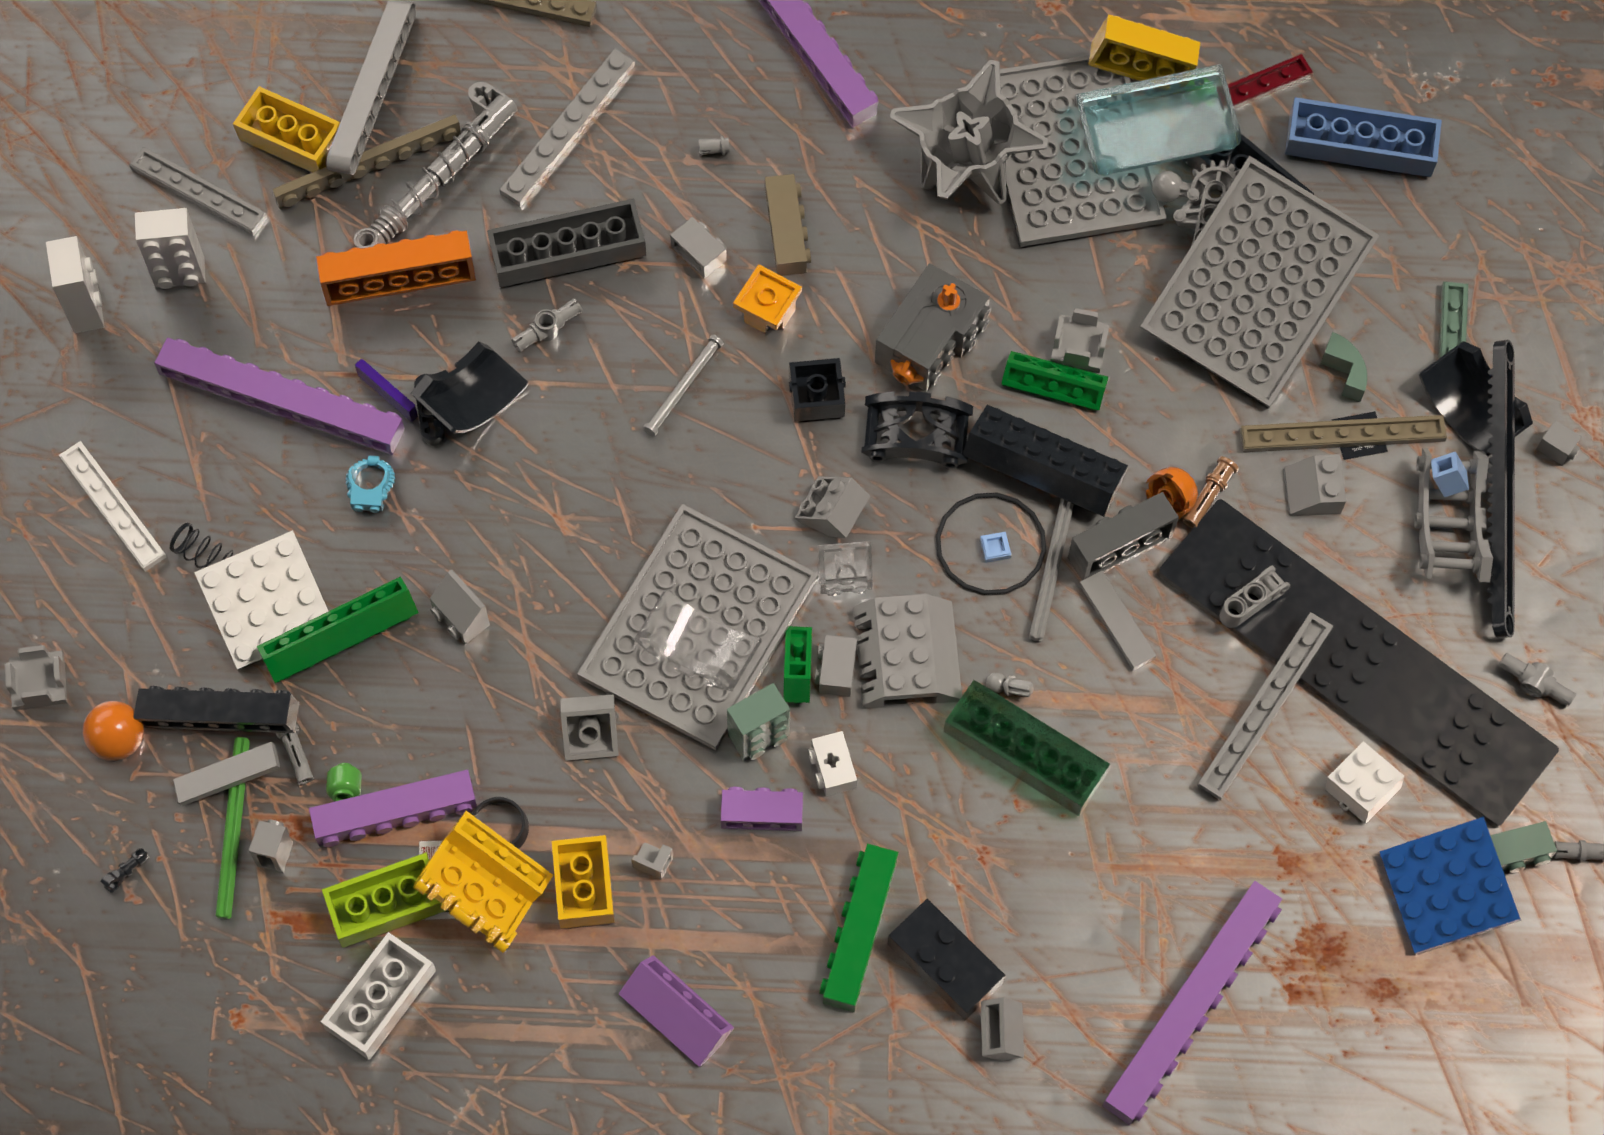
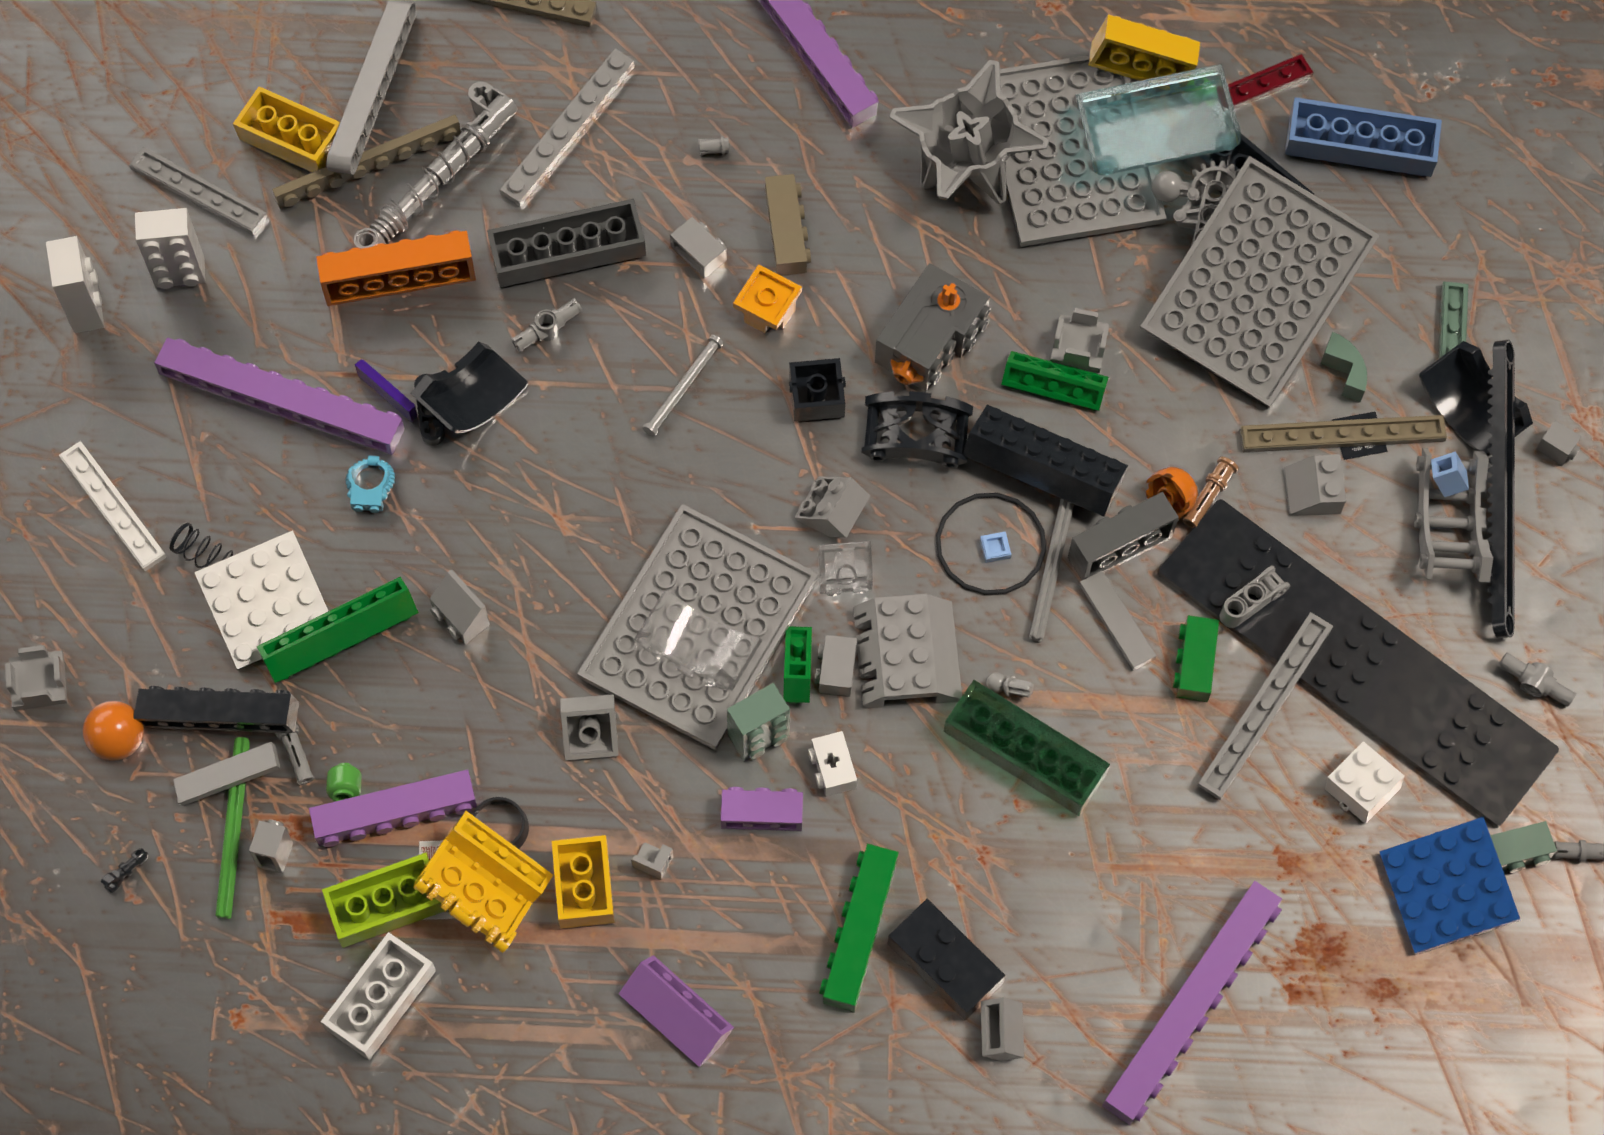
(1196, 658): none -> green brick

